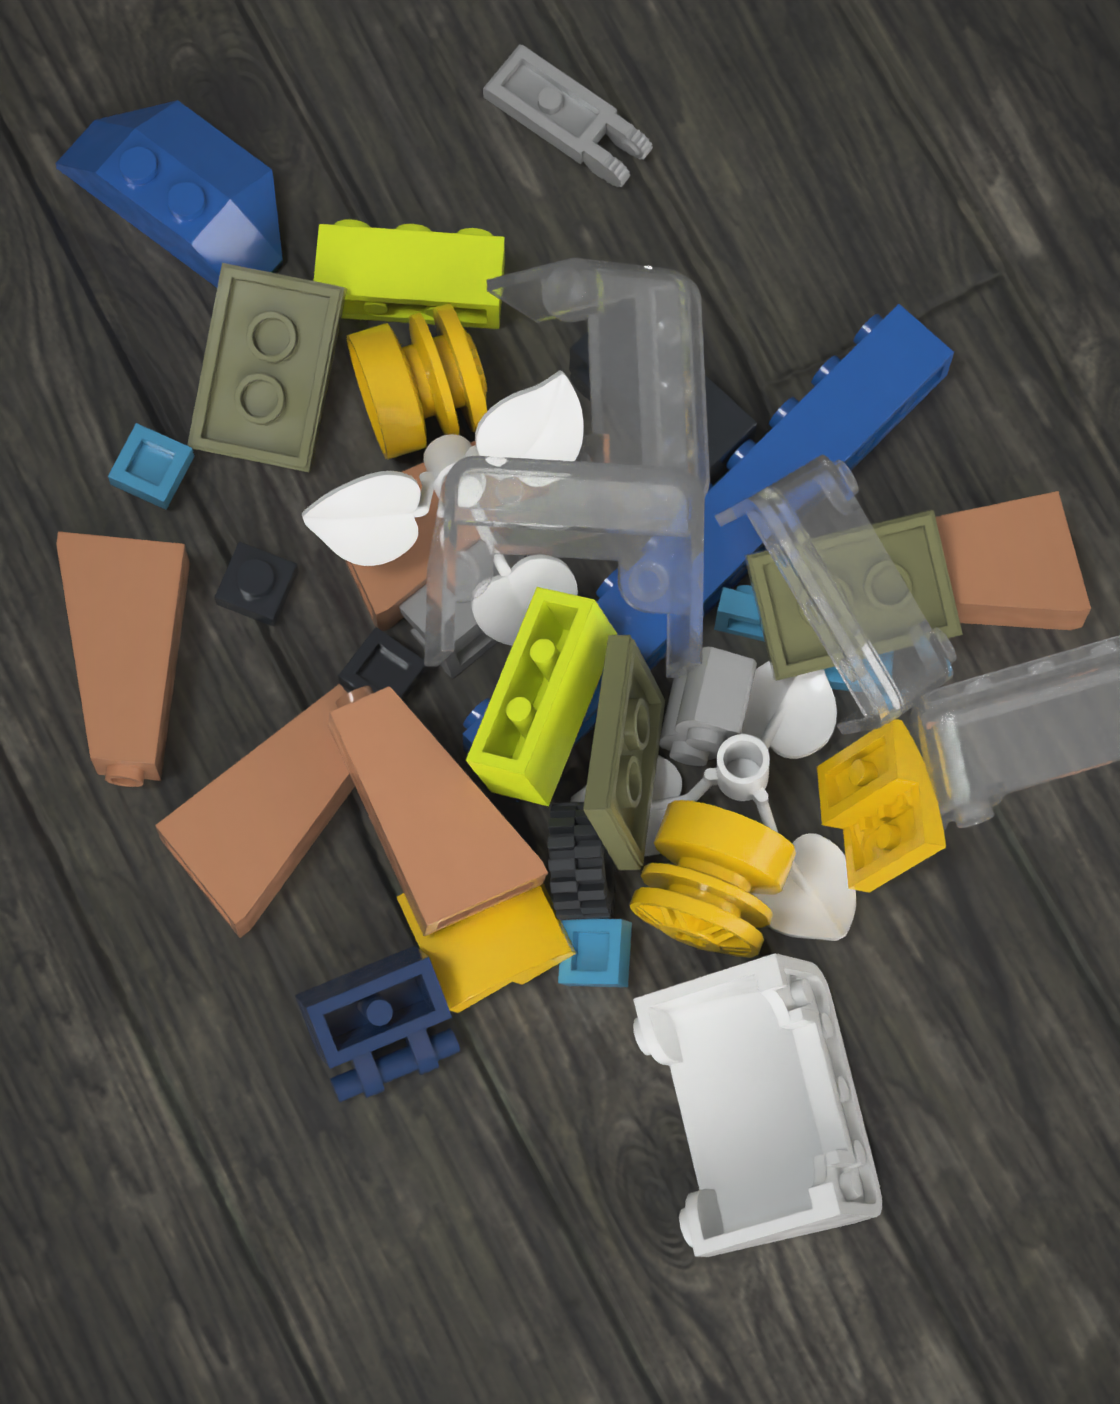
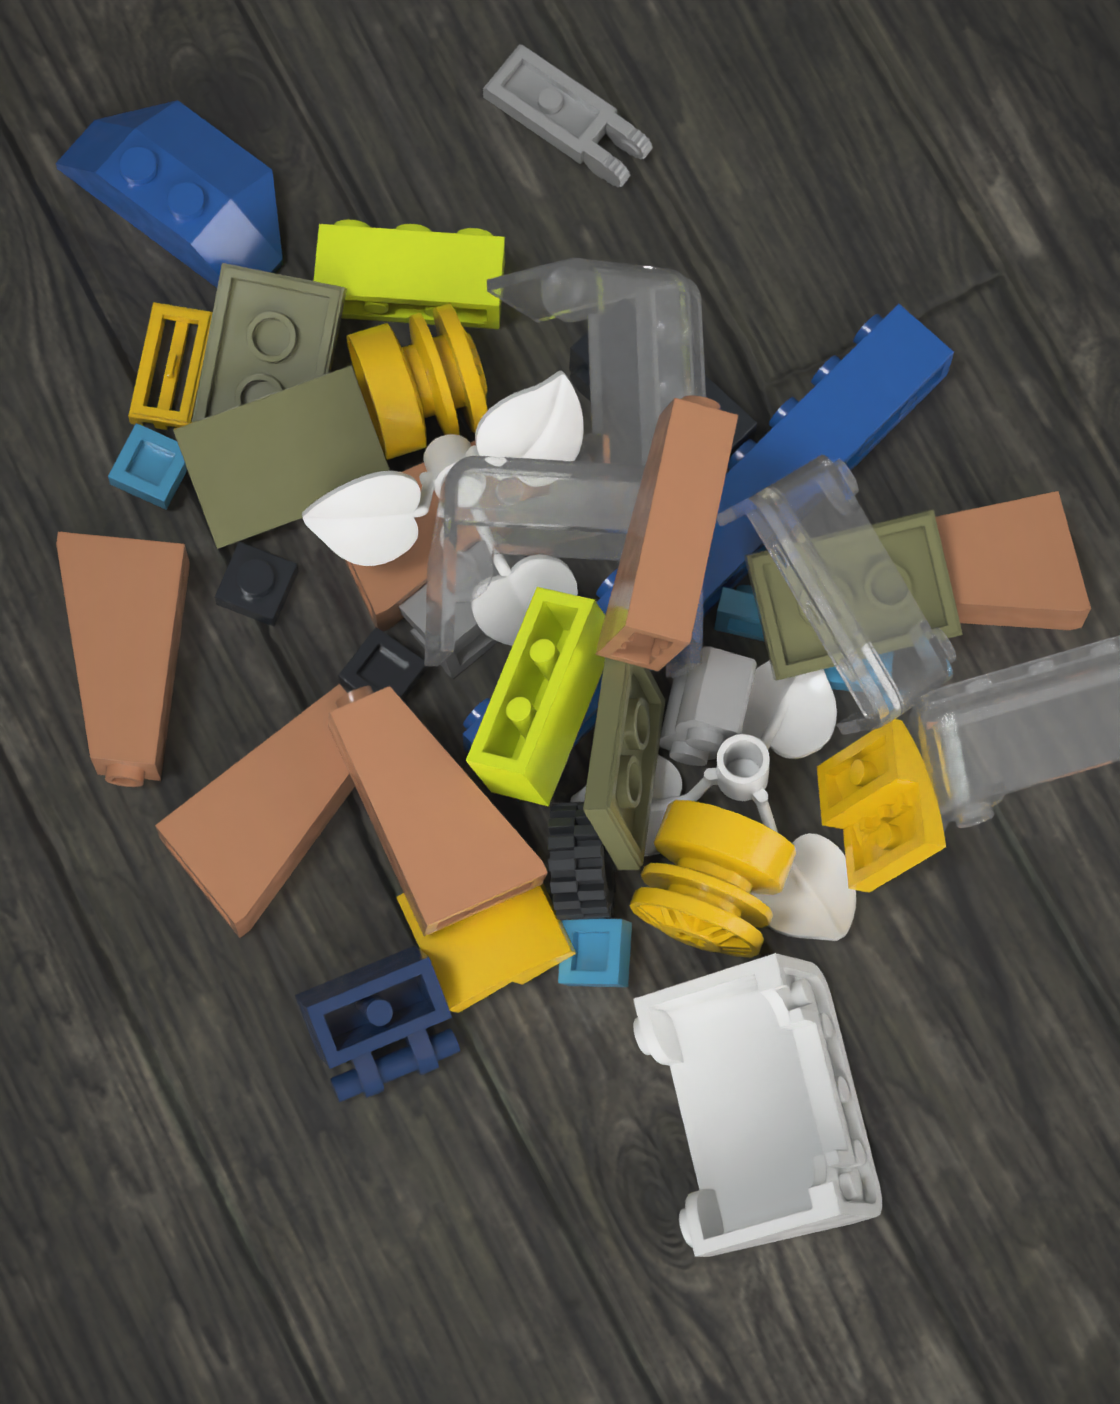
(163, 414): none -> yellow tile
(279, 454): none -> olive tile
(669, 535): none -> nougat slope

